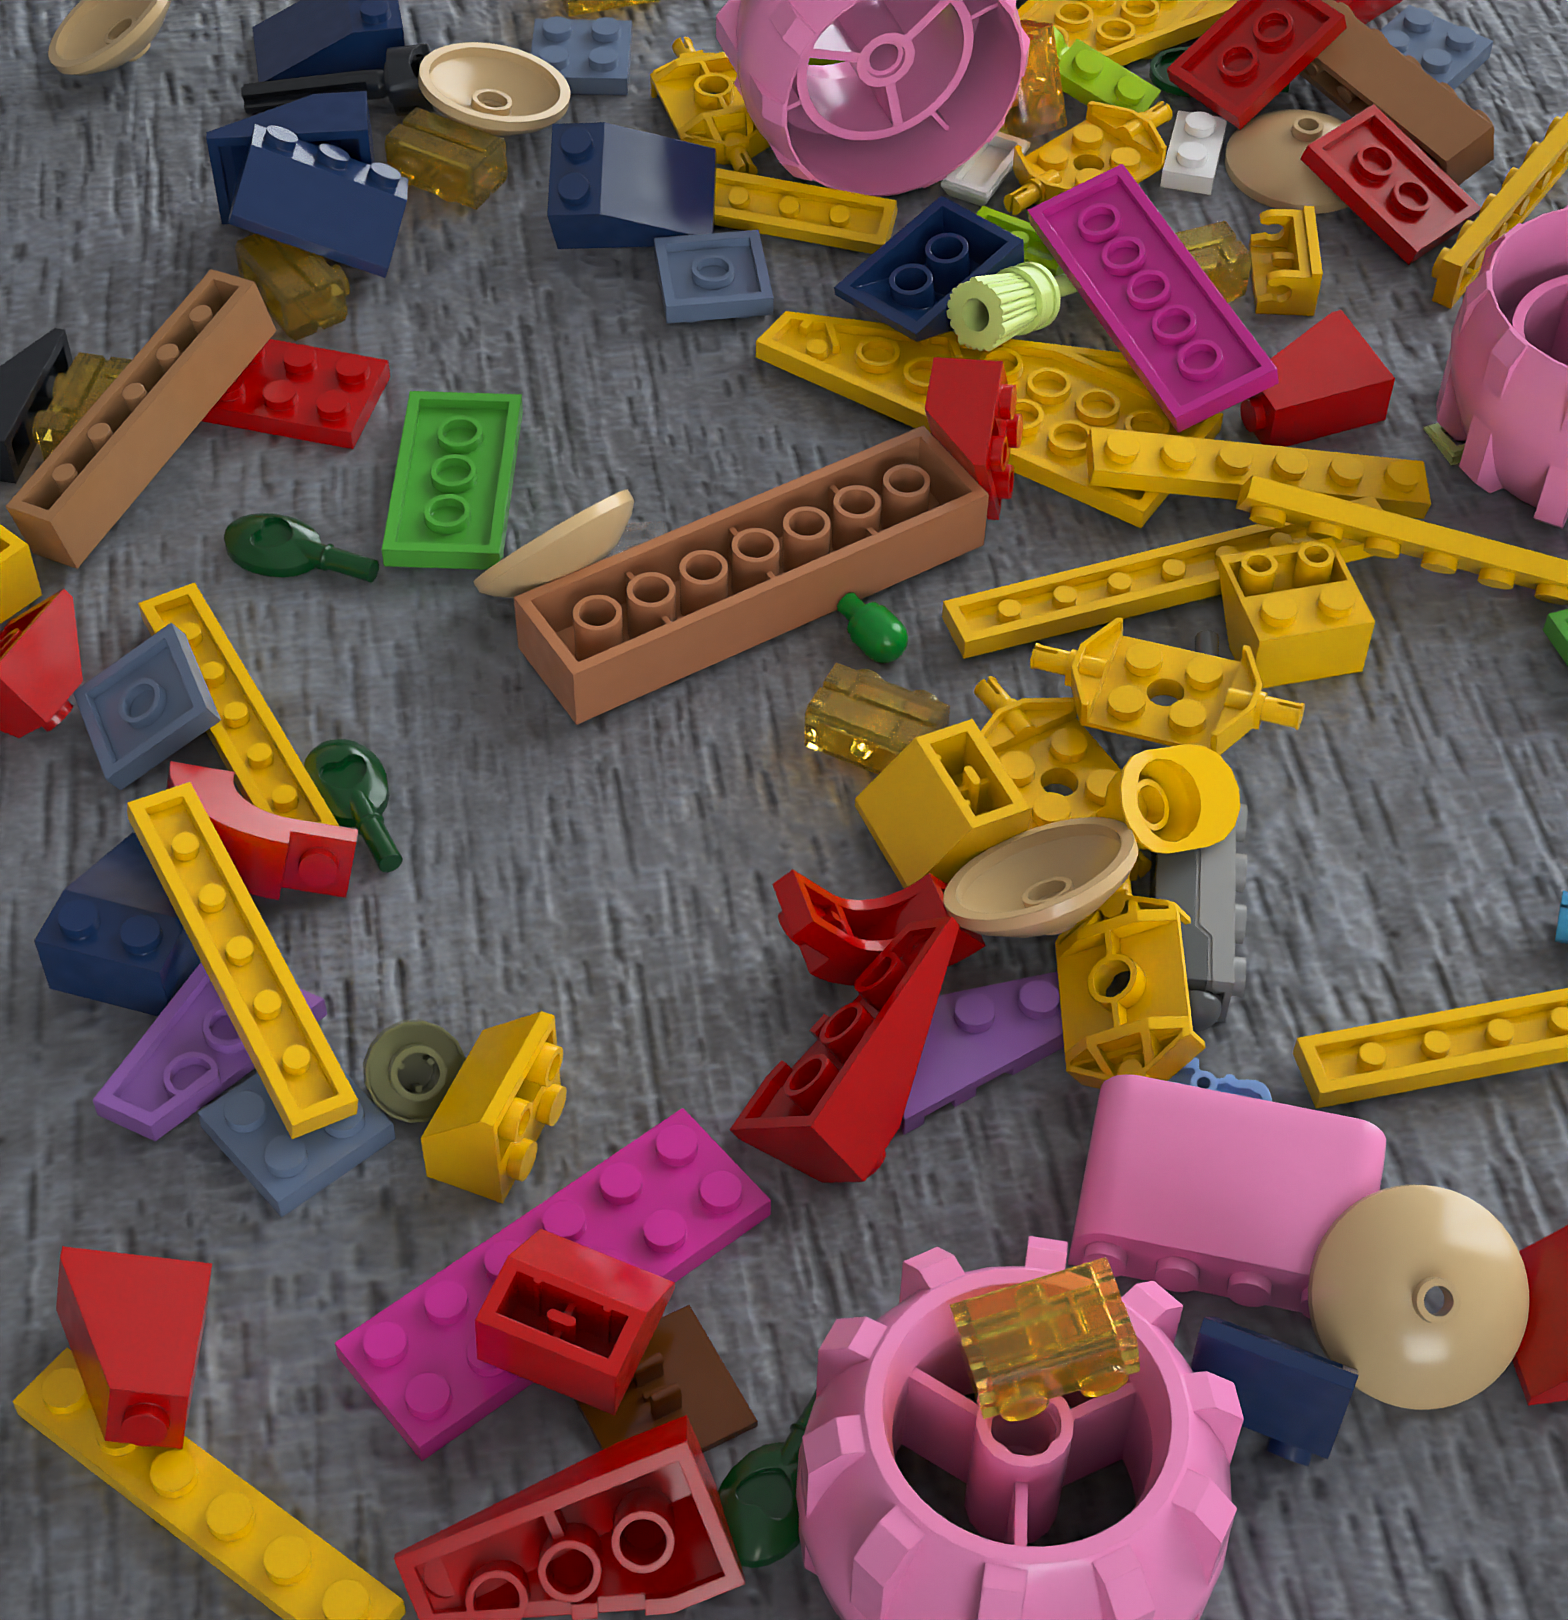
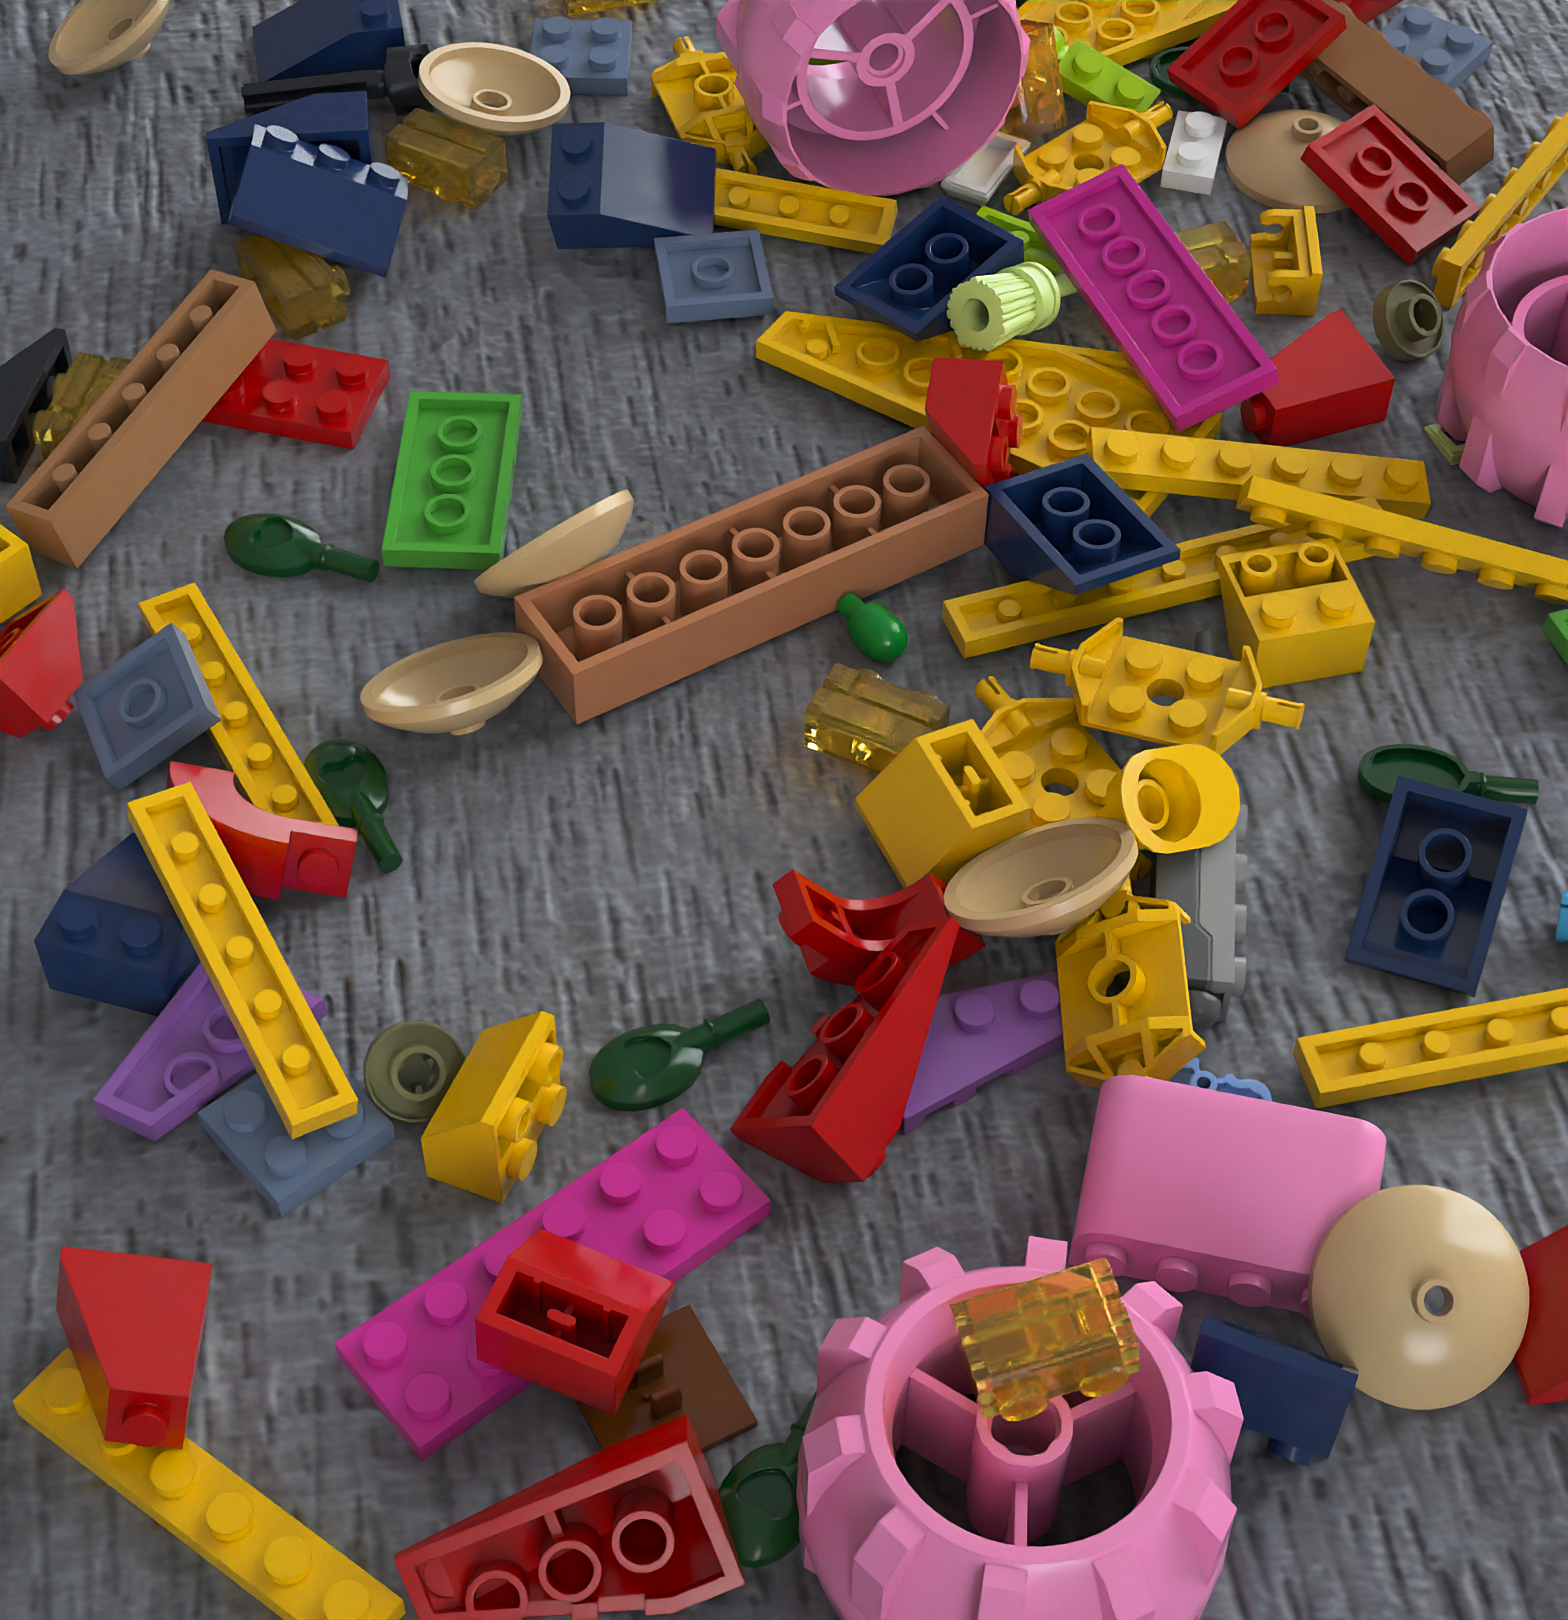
(453, 683): none -> tan dish
(663, 1059): none -> dark green piece
(1072, 528): none -> dark blue slope
(1382, 765): none -> dark green piece
(1408, 321): none -> olive plate
(1436, 886): none -> dark blue slope

